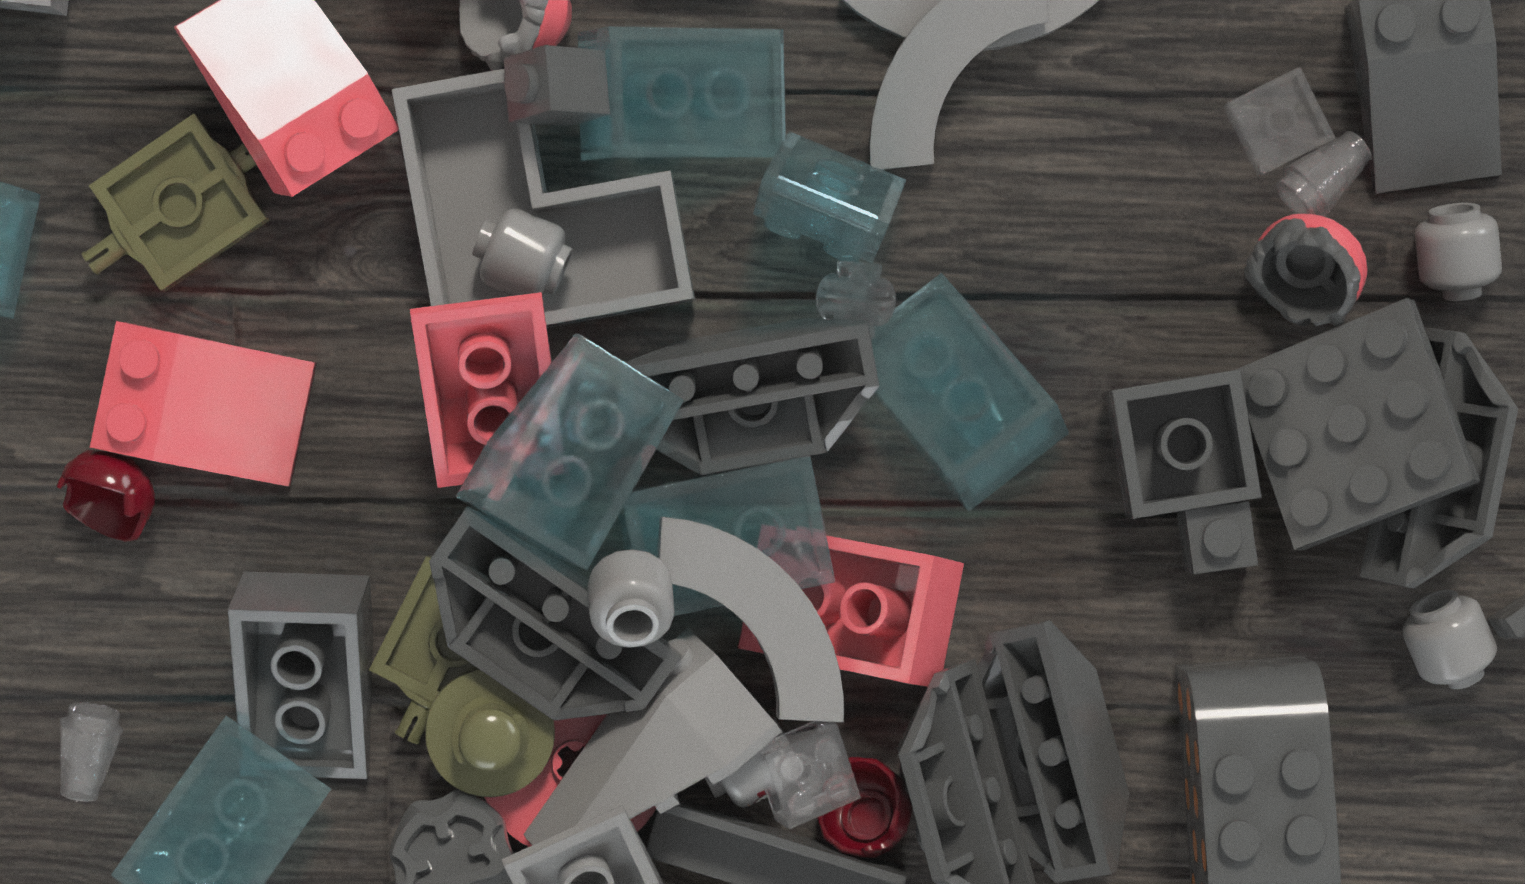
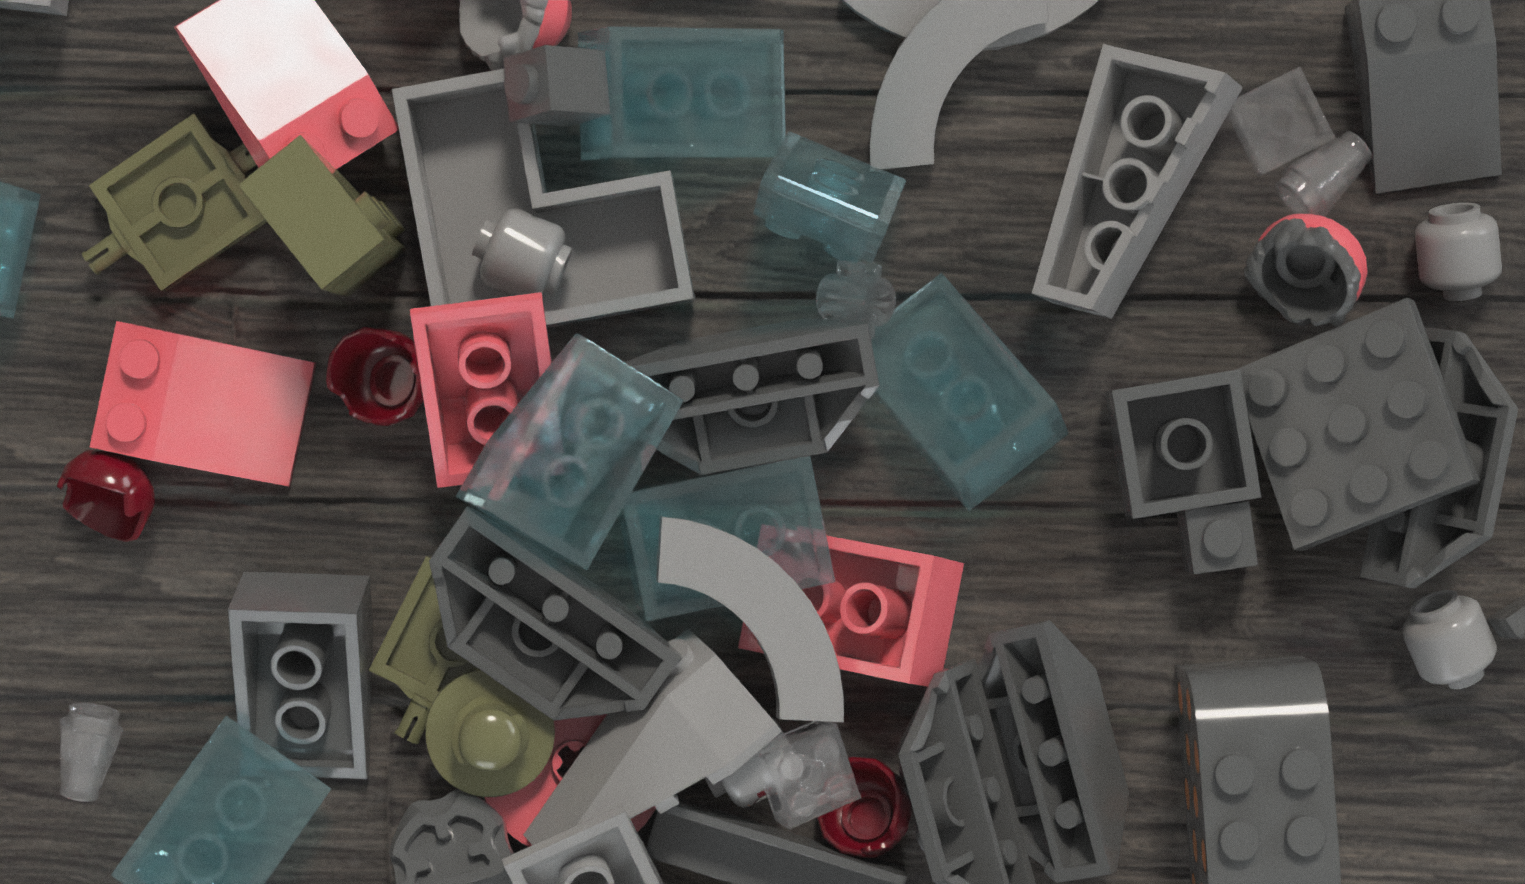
(323, 219): none -> olive wedge
(376, 375): none -> dark red hair
(631, 598): light grey head -> none
(1127, 171): none -> light grey wedge

